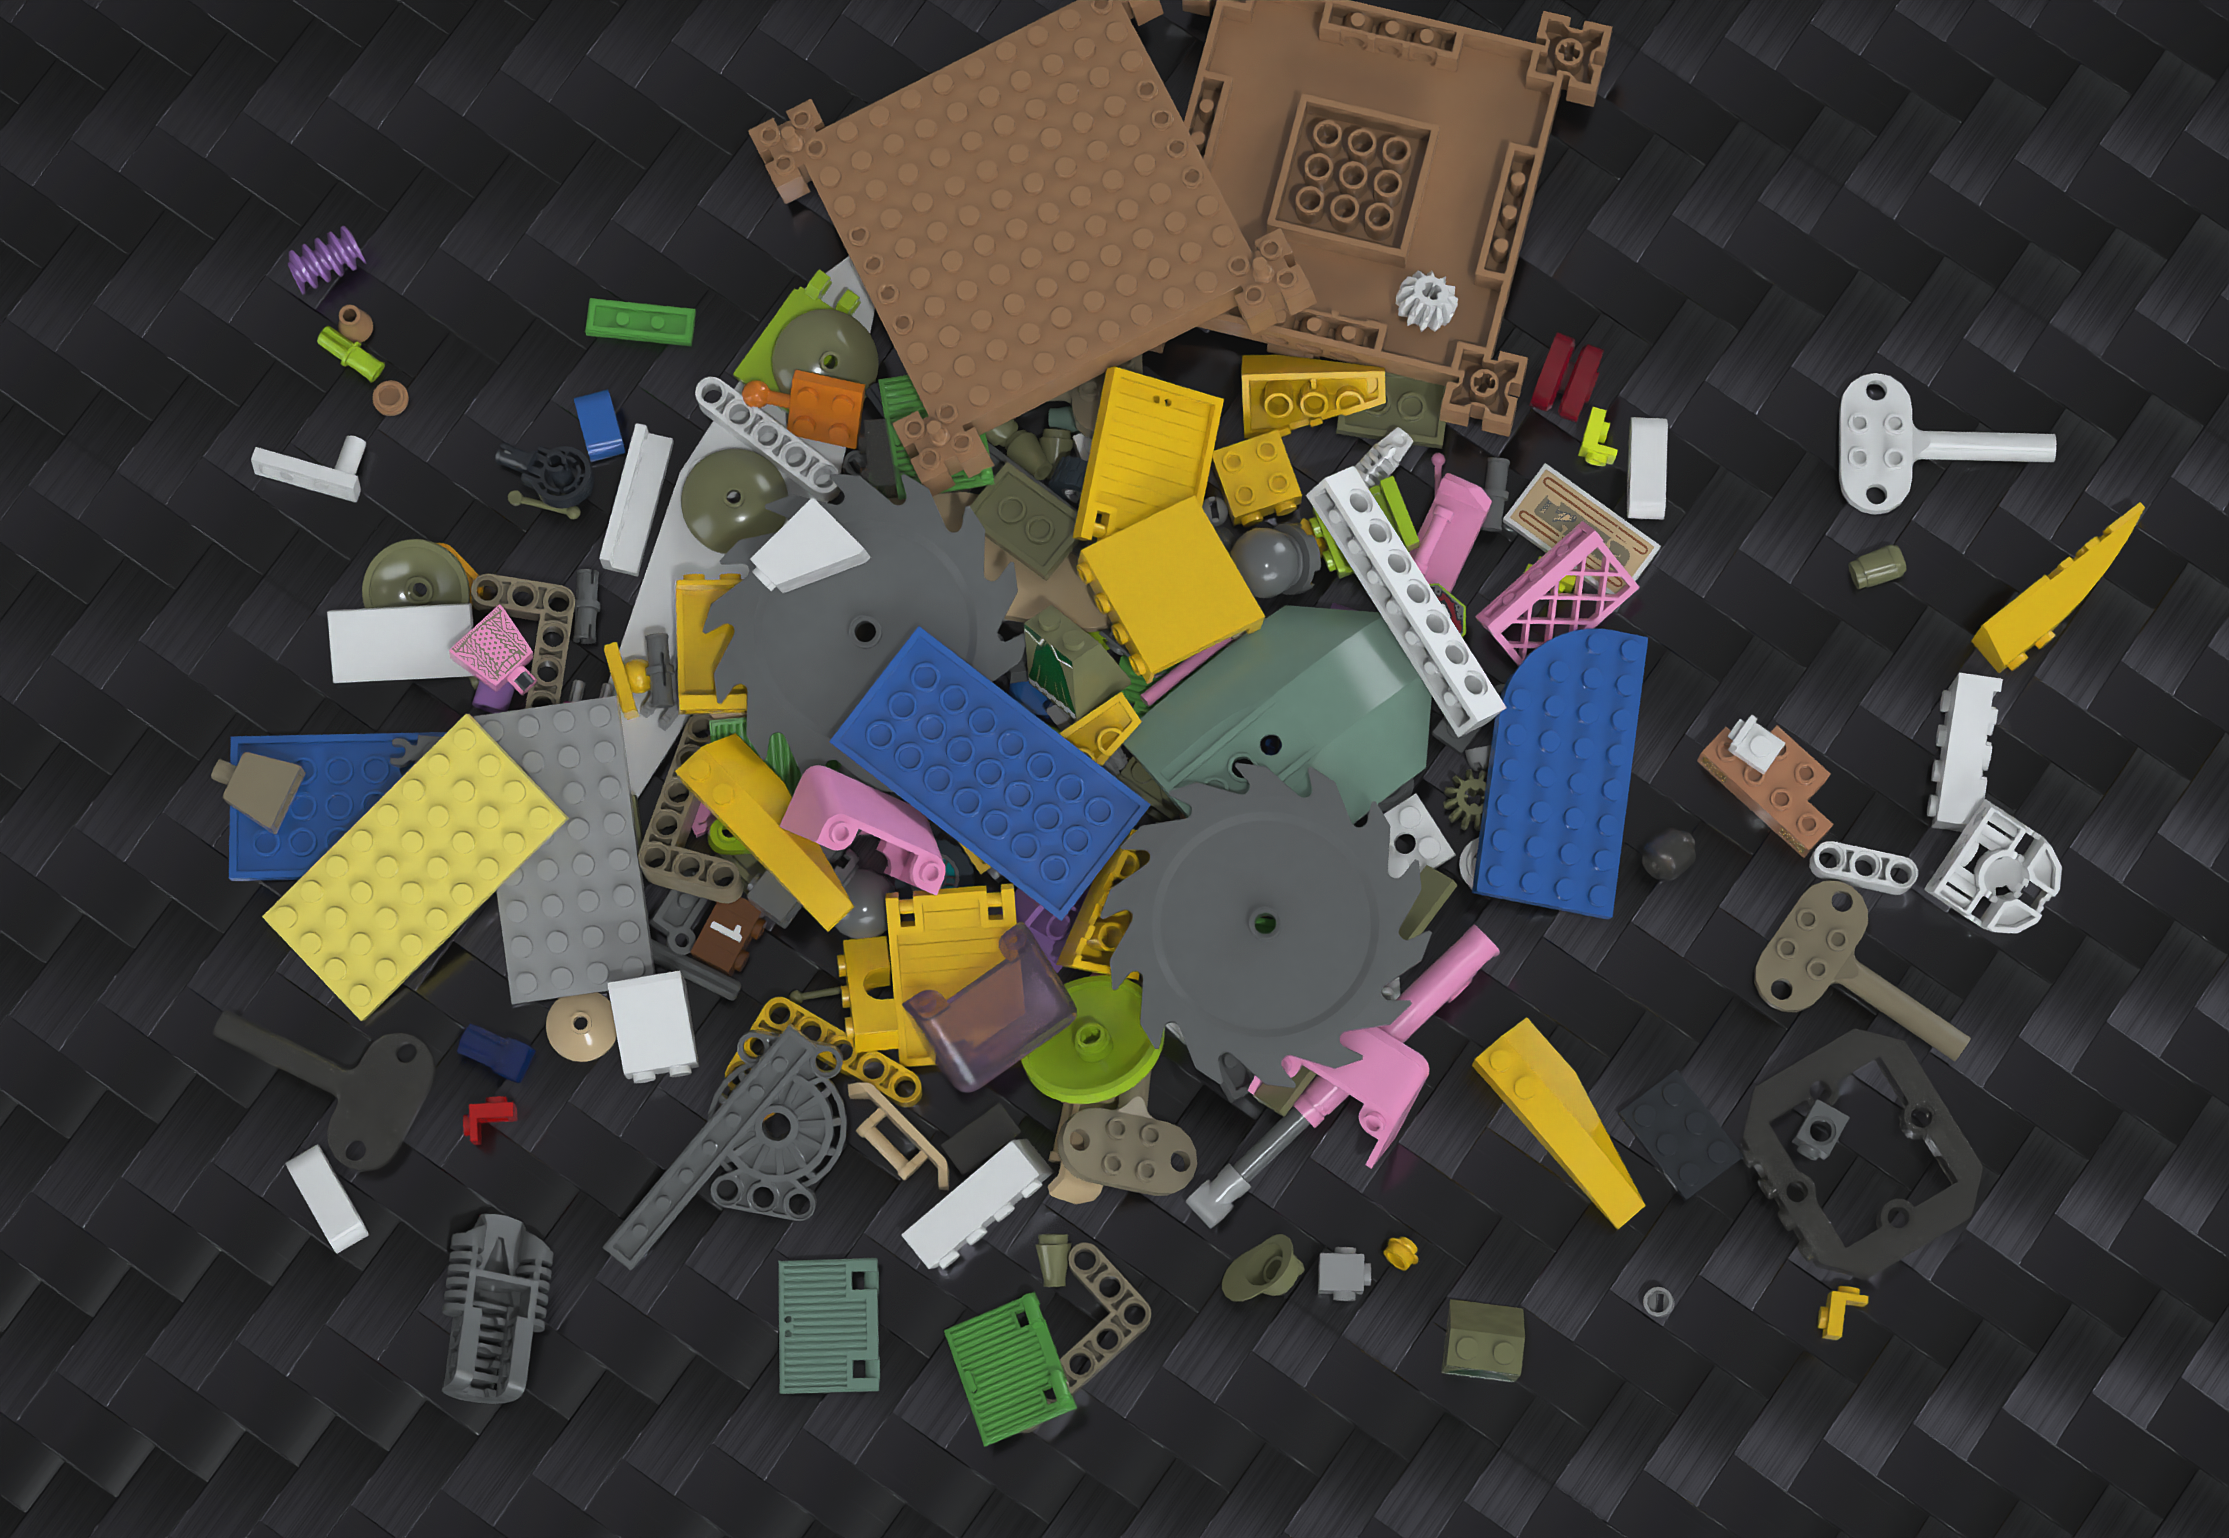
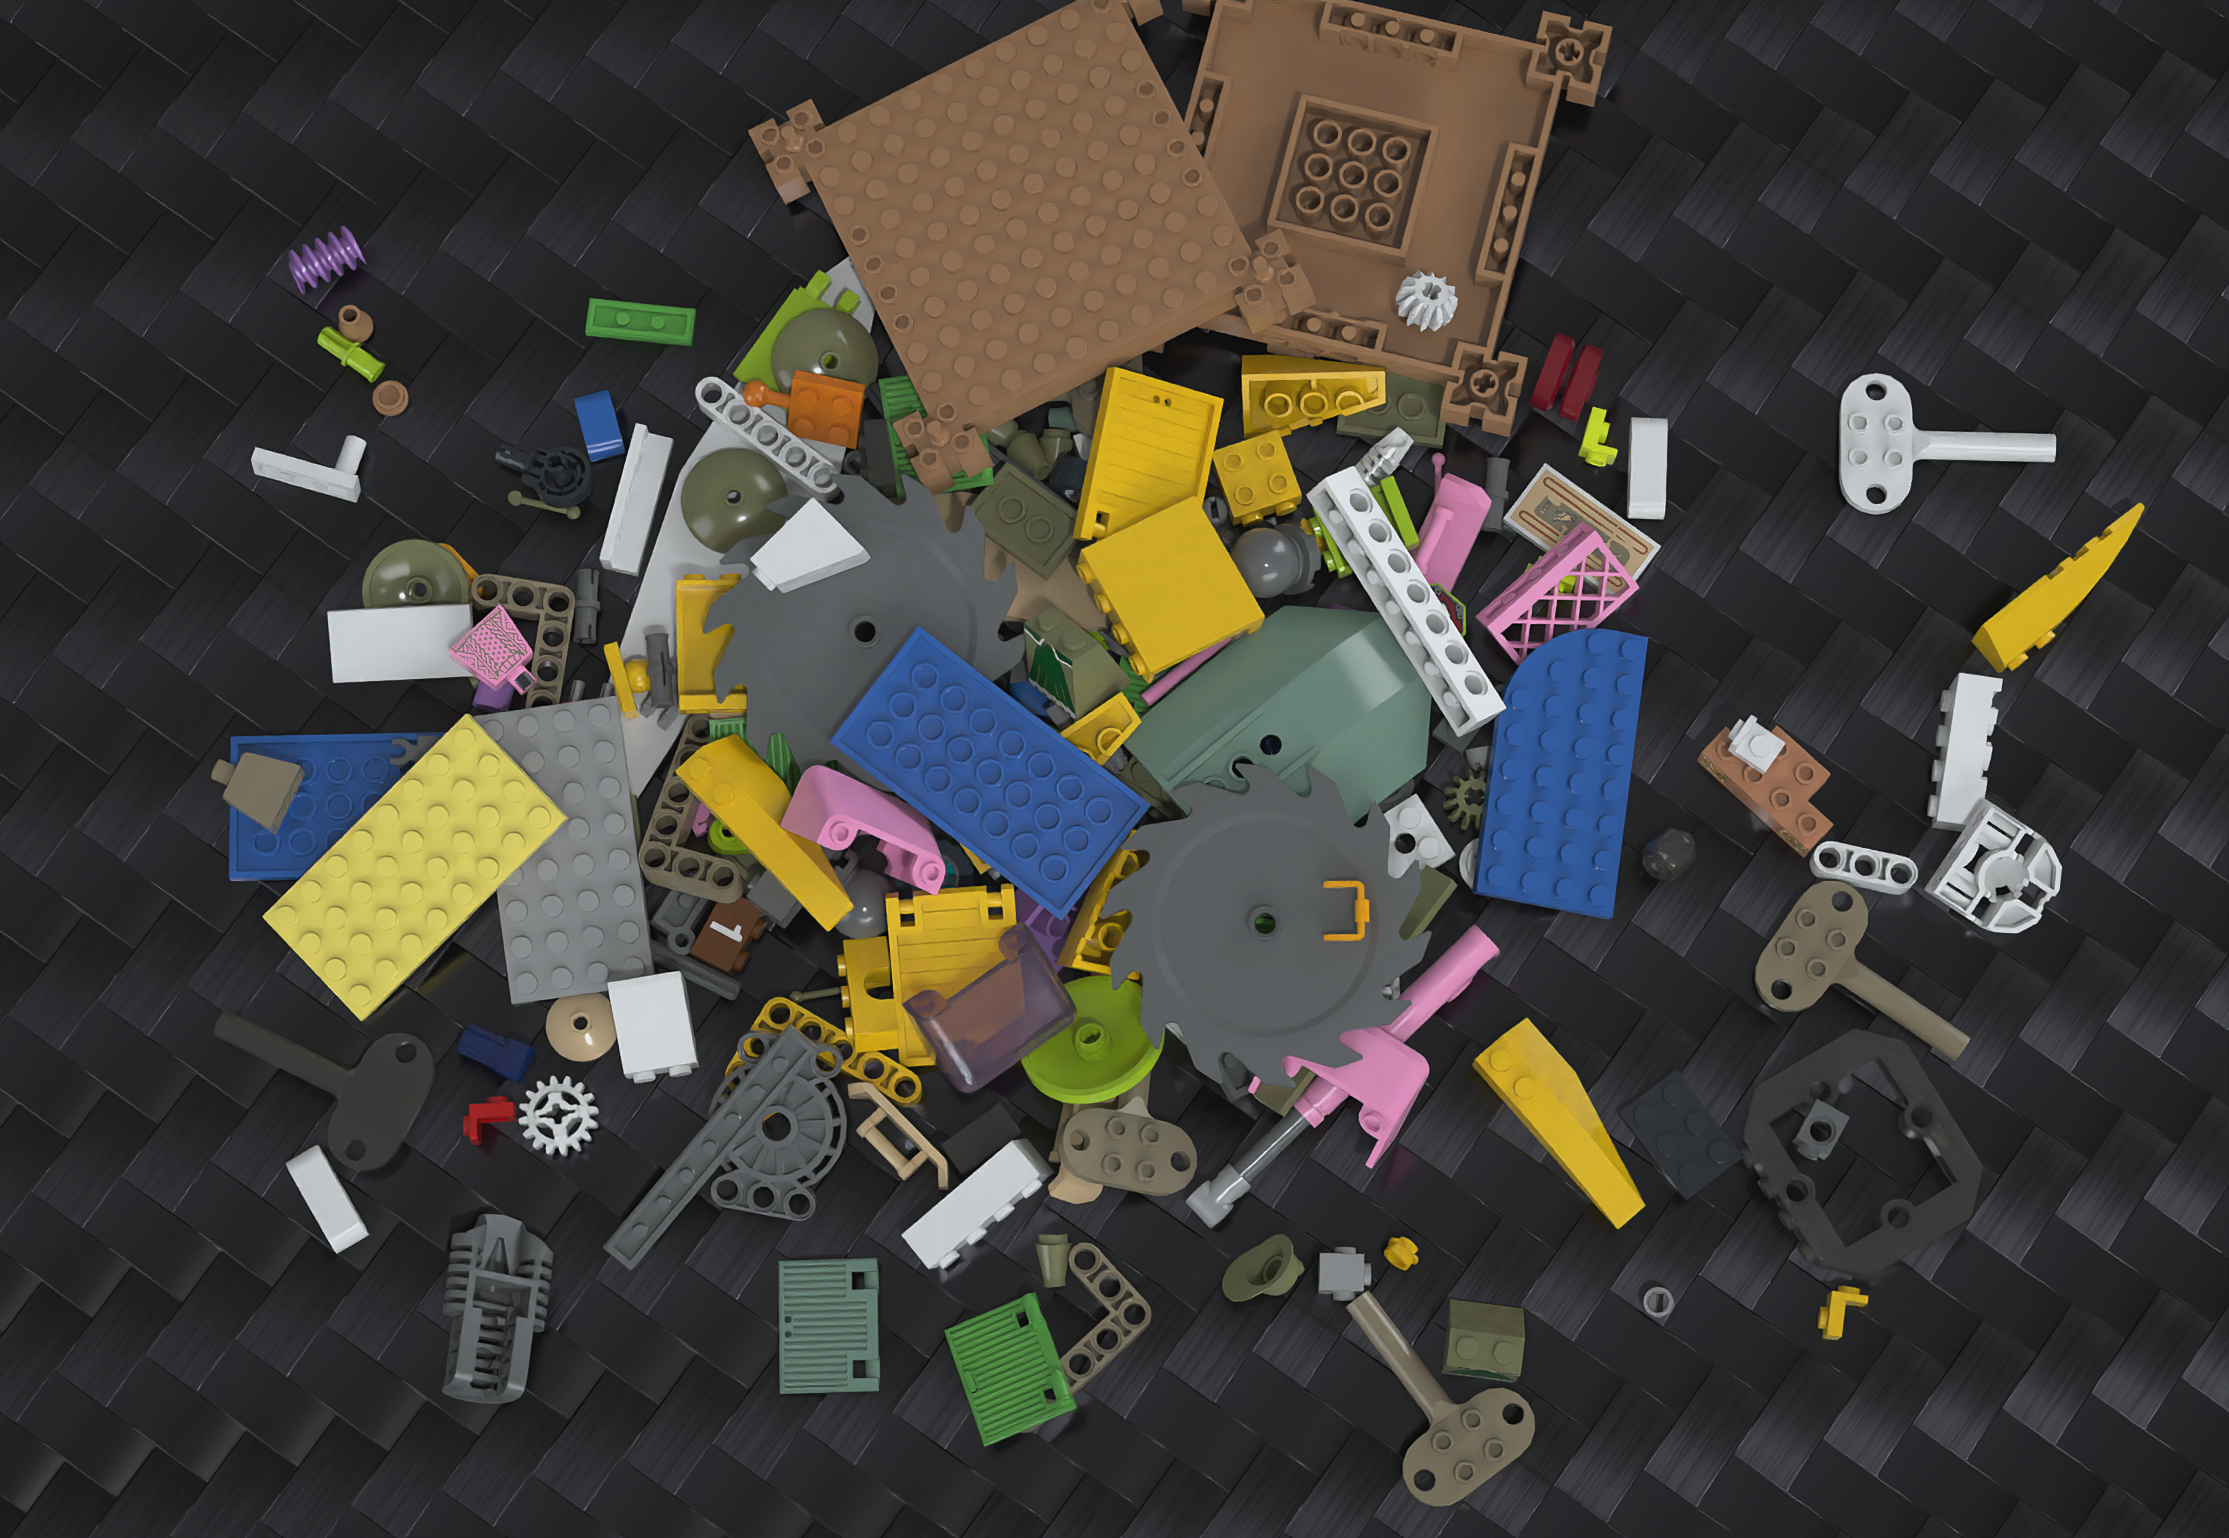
(542, 1119): none -> white gear
(1361, 911): none -> light orange piece
(1464, 1440): none -> dark tan piece
(1877, 567): olive piece -> none

